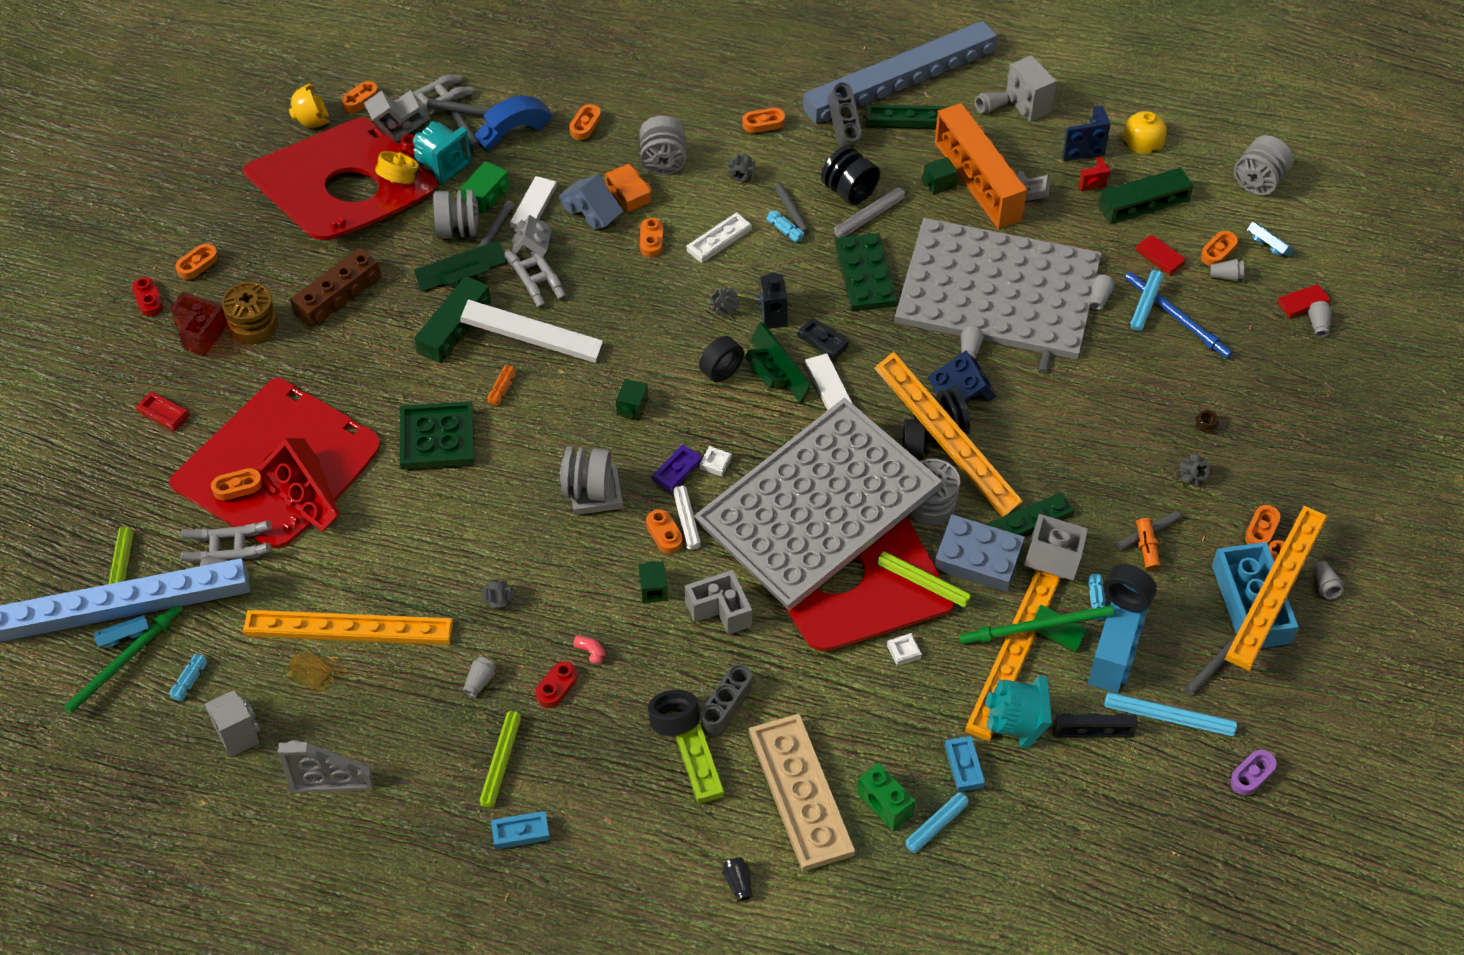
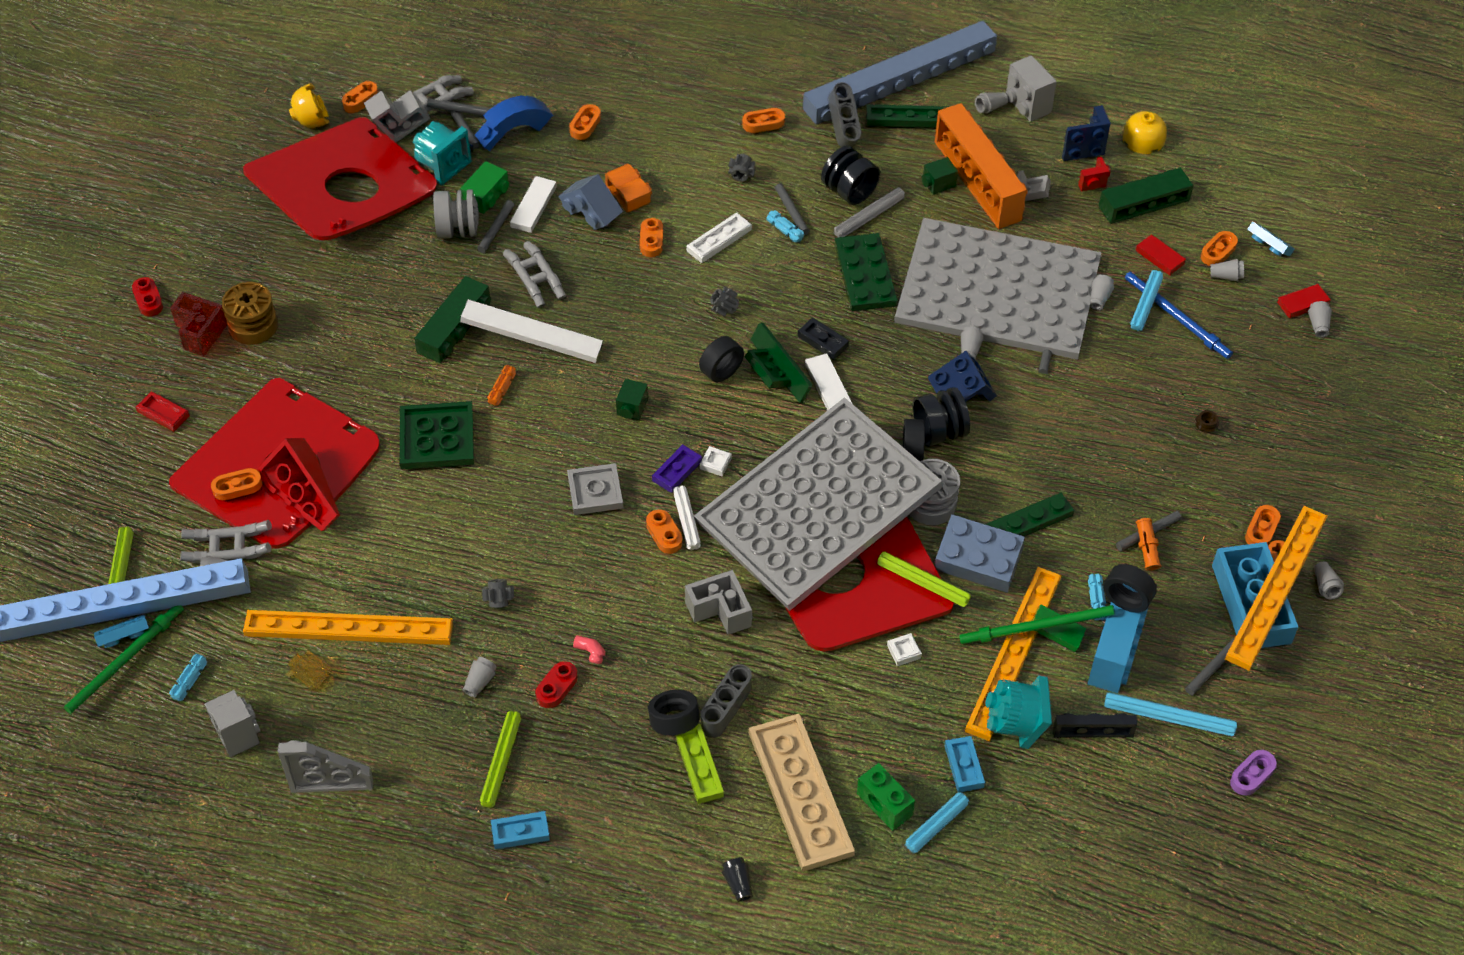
(196, 261): orange plate -> none
(335, 287): reddish brown brick -> none
(396, 167): yellow wheel -> none
(407, 144): red plate -> none
(454, 268): dark green bracket -> none
(533, 234): light grey bracket -> none
(586, 473): light grey wheel -> none
(653, 582): dark green brick -> none
(662, 145): light grey wheel -> none
(772, 291): black torso -> none
(948, 434): light orange tile -> none
(1056, 547): light grey brick -> none
(1194, 469): dark grey gear -> none
(1263, 165): light grey wheel -> none

